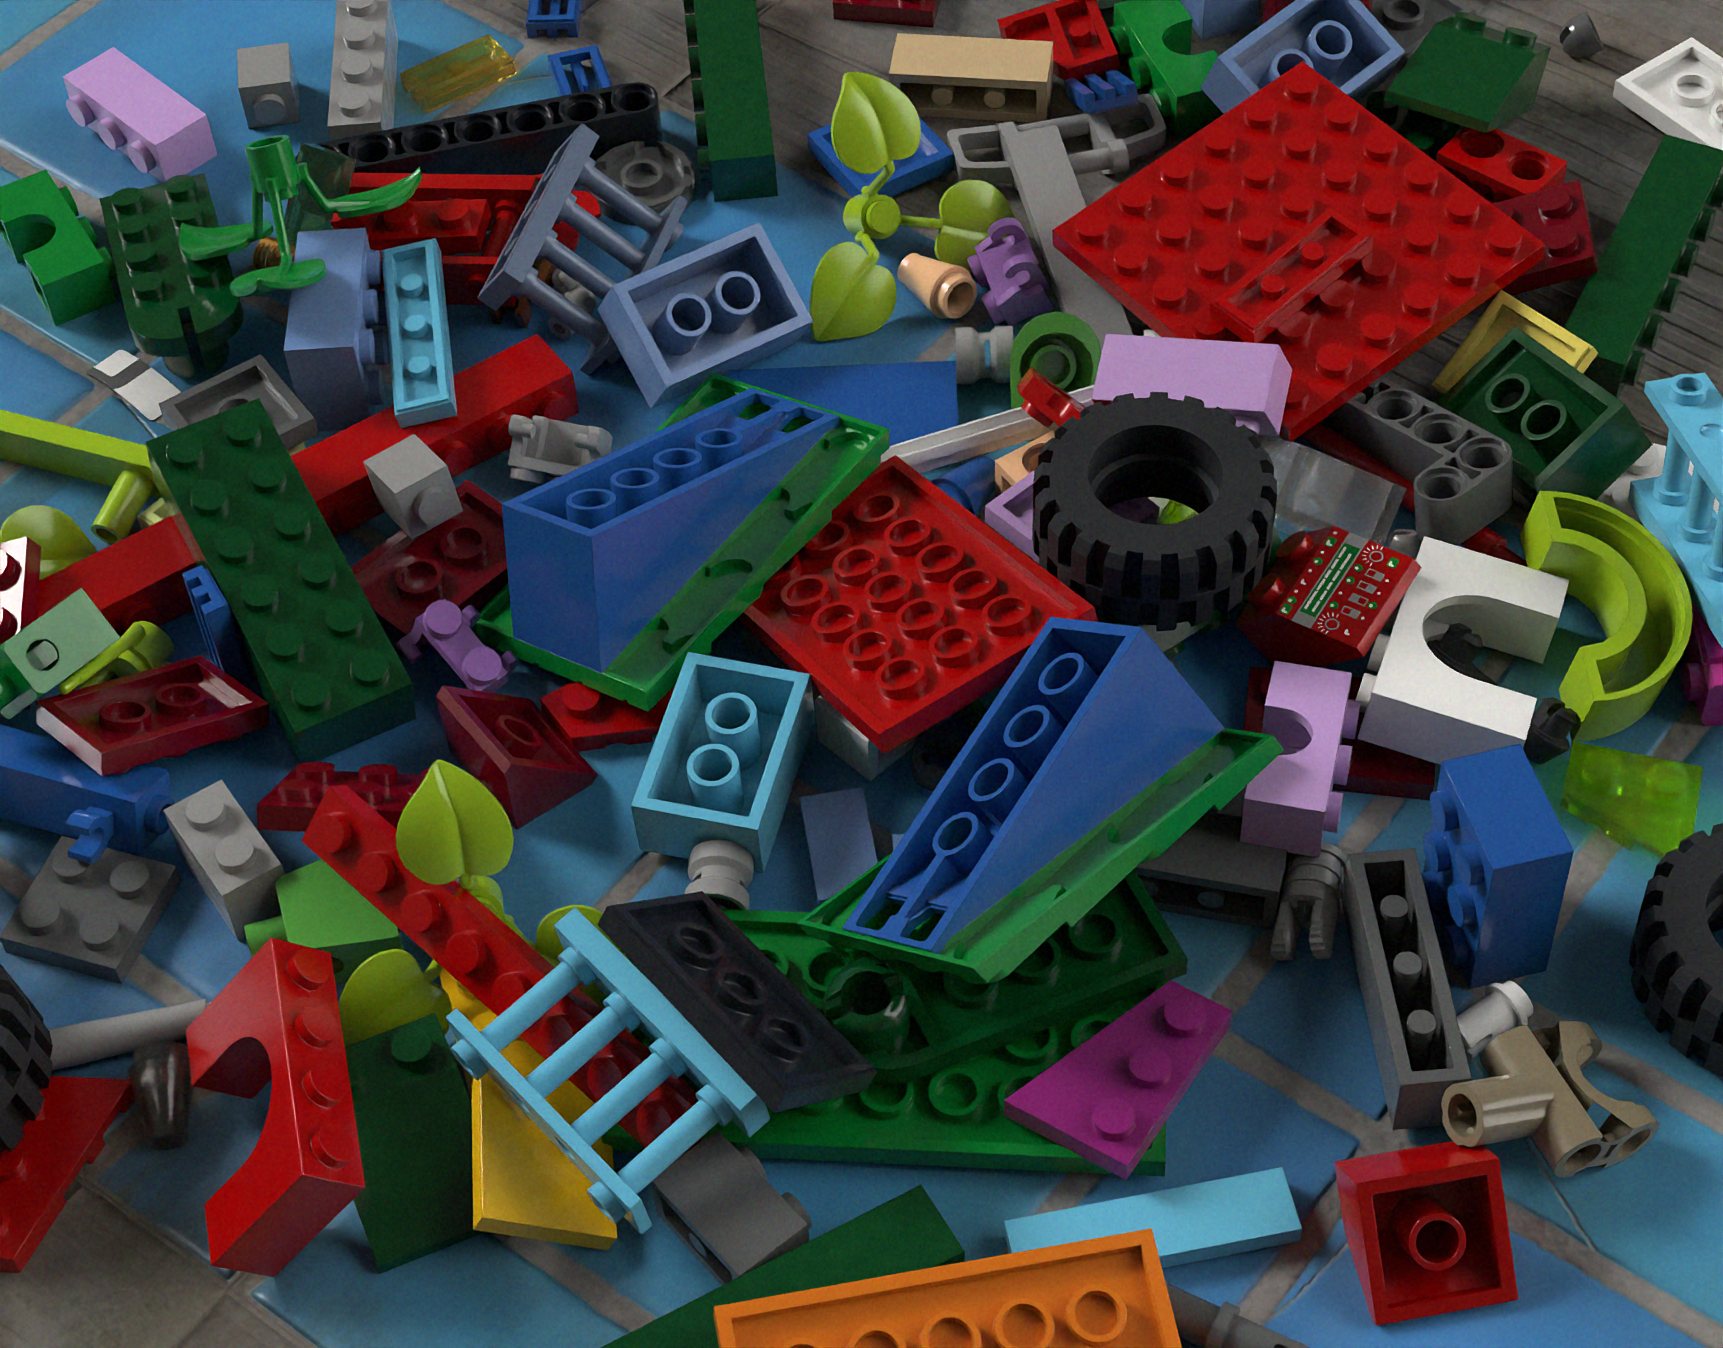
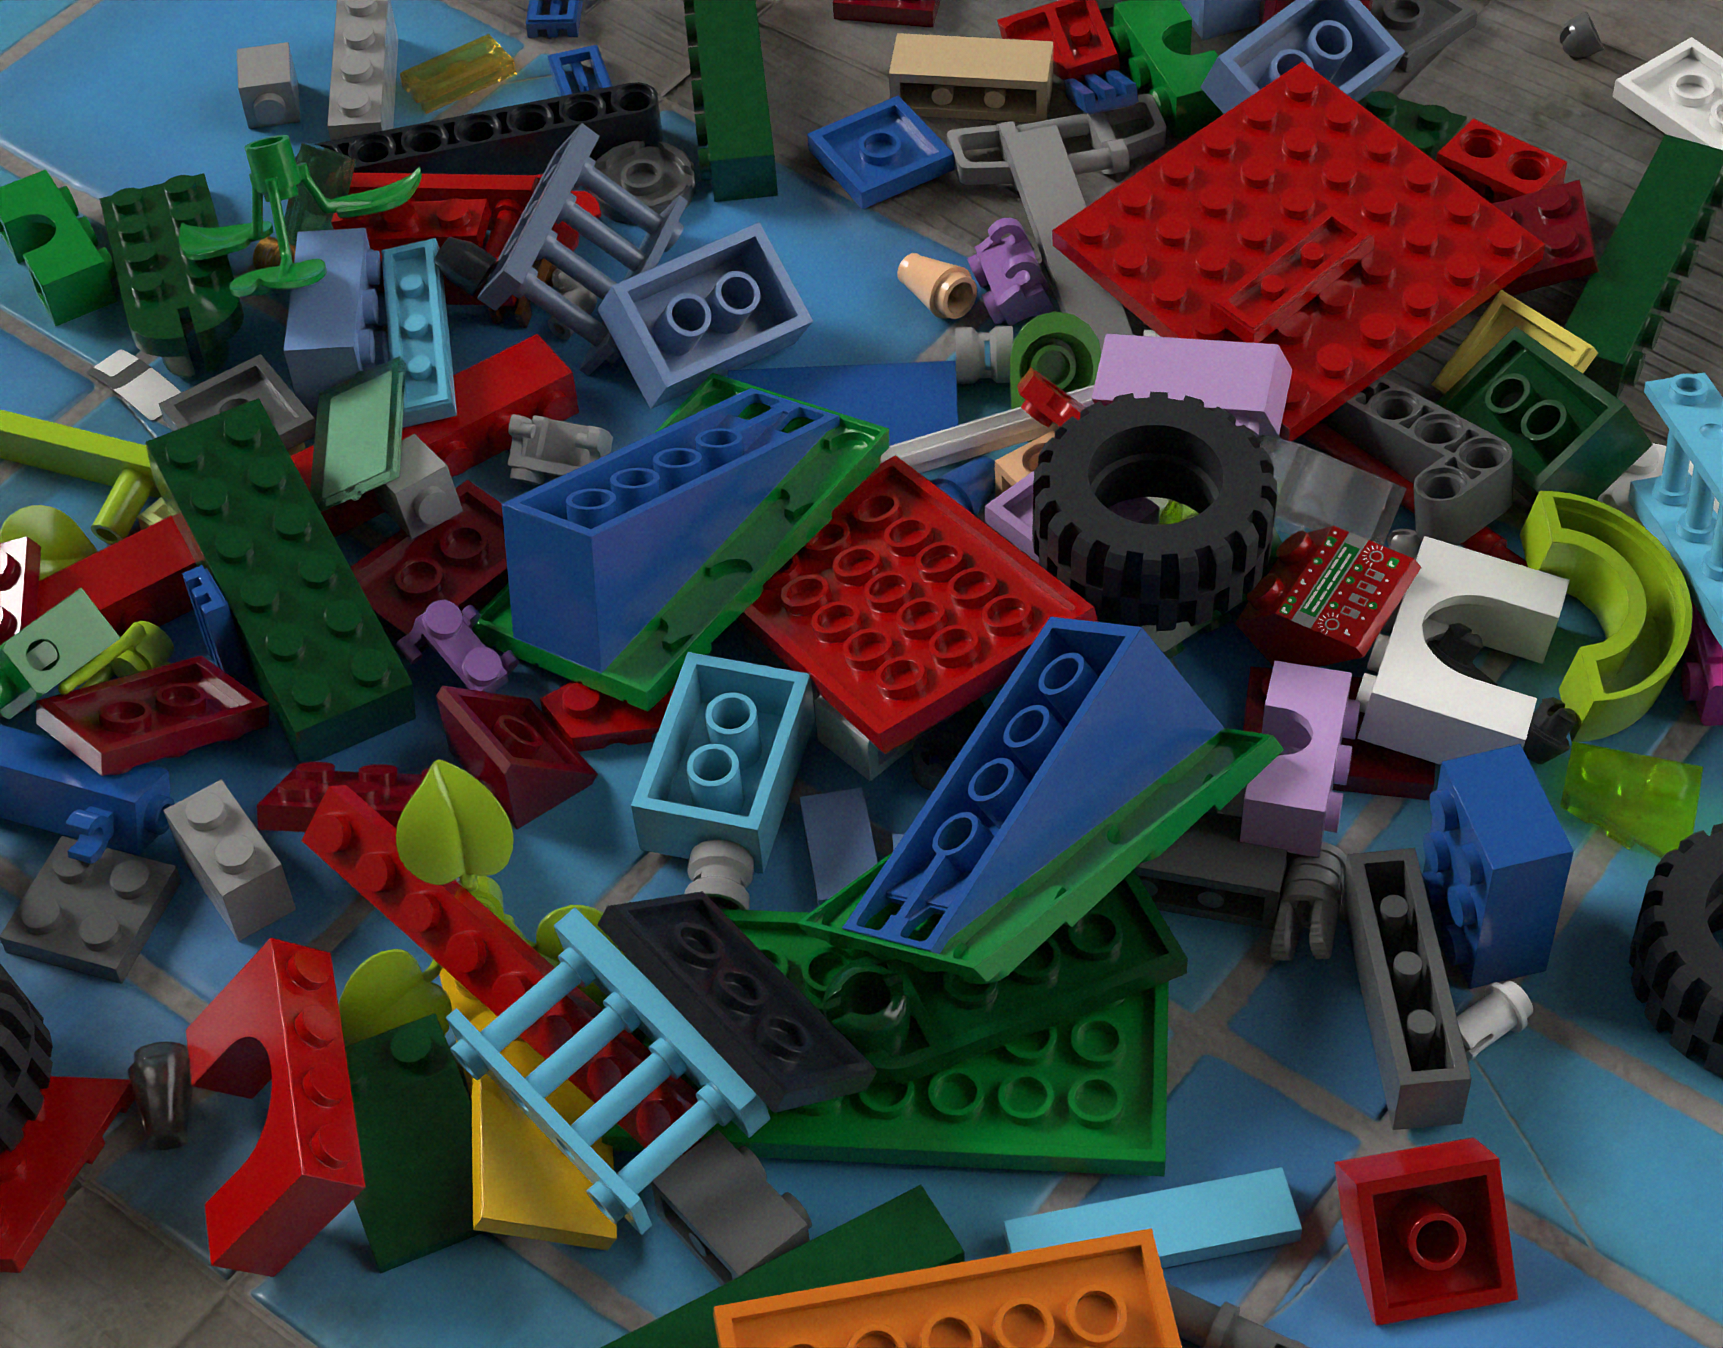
(121, 1034): light grey piece -> none
(139, 116): lavender brick -> none
(328, 916): bright green torso -> none
(358, 434): none -> clear green piece
(464, 264): none -> black hose
(868, 132): lime plant -> none
(1124, 1080): magenta wing -> none
(1472, 73): dark green slope -> none
(1544, 1096): dark tan connector -> none

